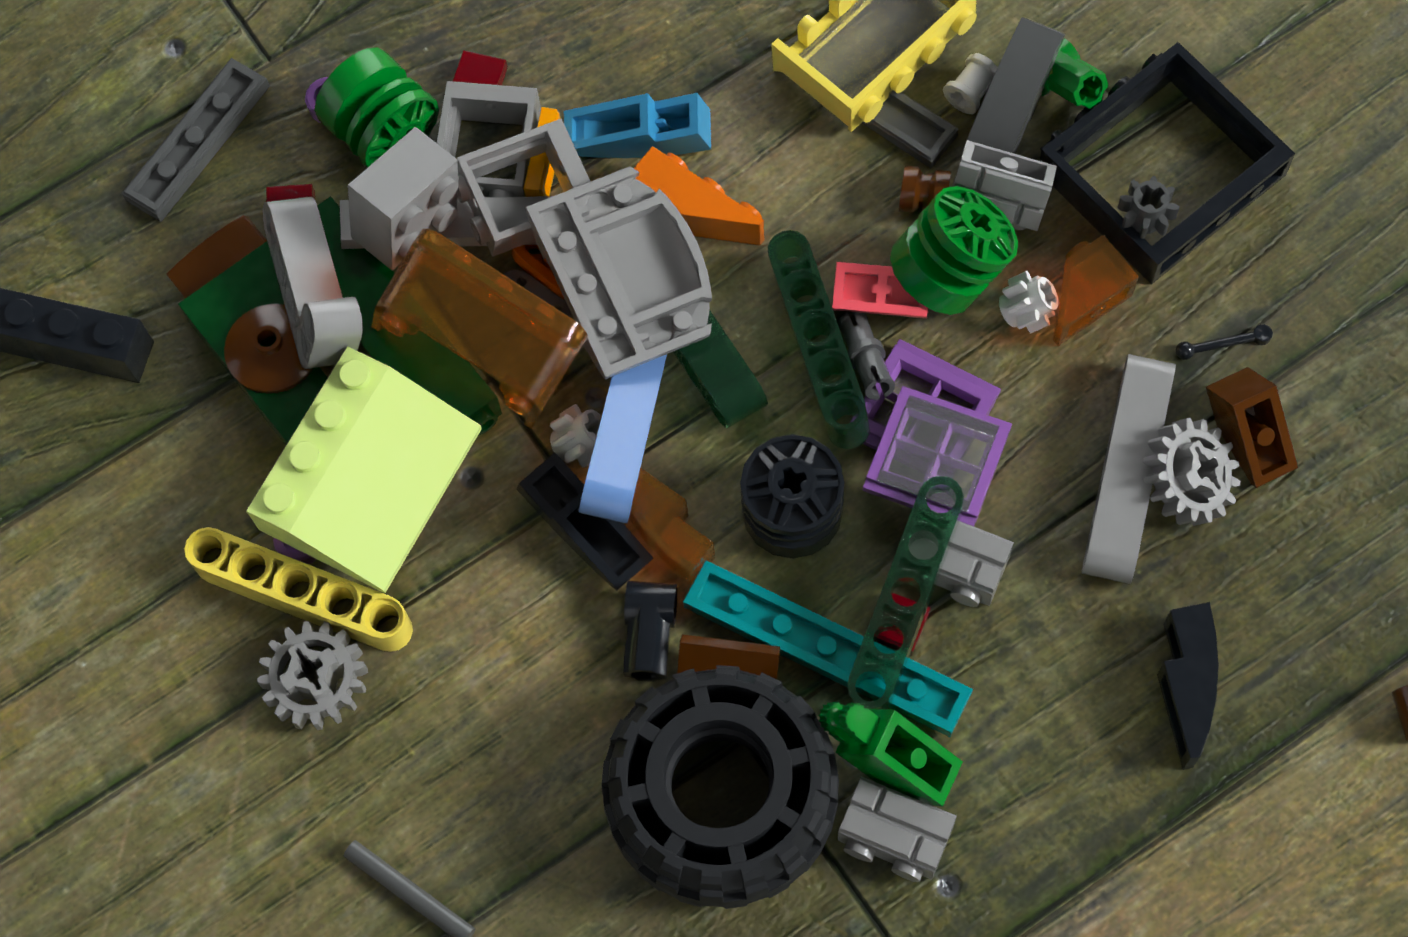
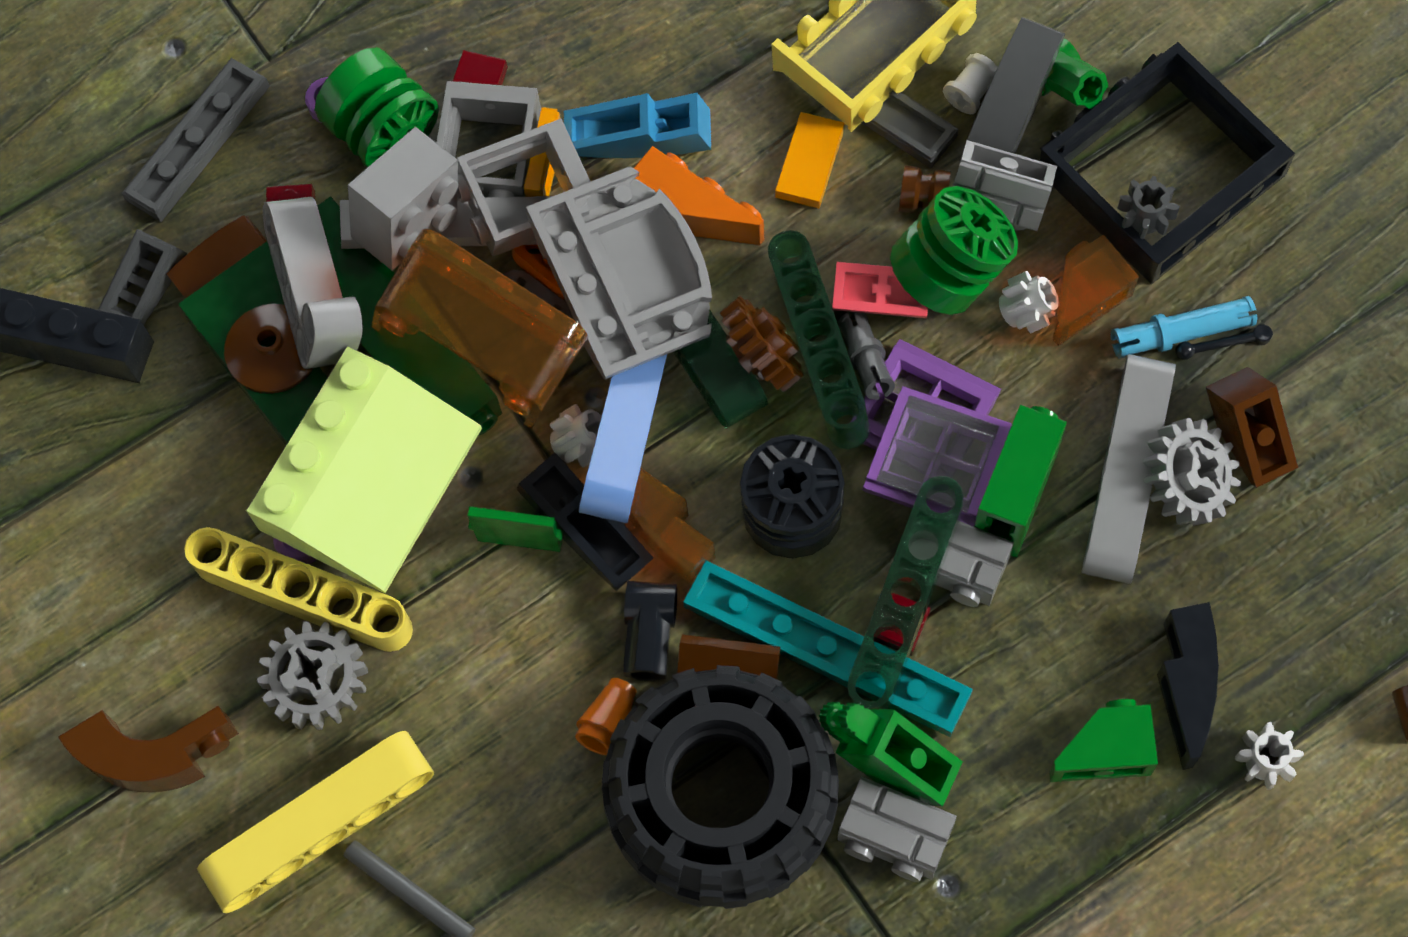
(135, 258): none -> dark grey slope
(148, 764): none -> reddish brown arch
(315, 821): none -> light yellow beam
(515, 529): none -> green piece
(604, 714): none -> orange cone
(762, 344): none -> reddish brown gear
(809, 160): none -> light orange tile
(1021, 474): none -> green brick
(1110, 745): none -> green slope
(1165, 331): none -> medium azure pin
(1259, 765): none -> white gear

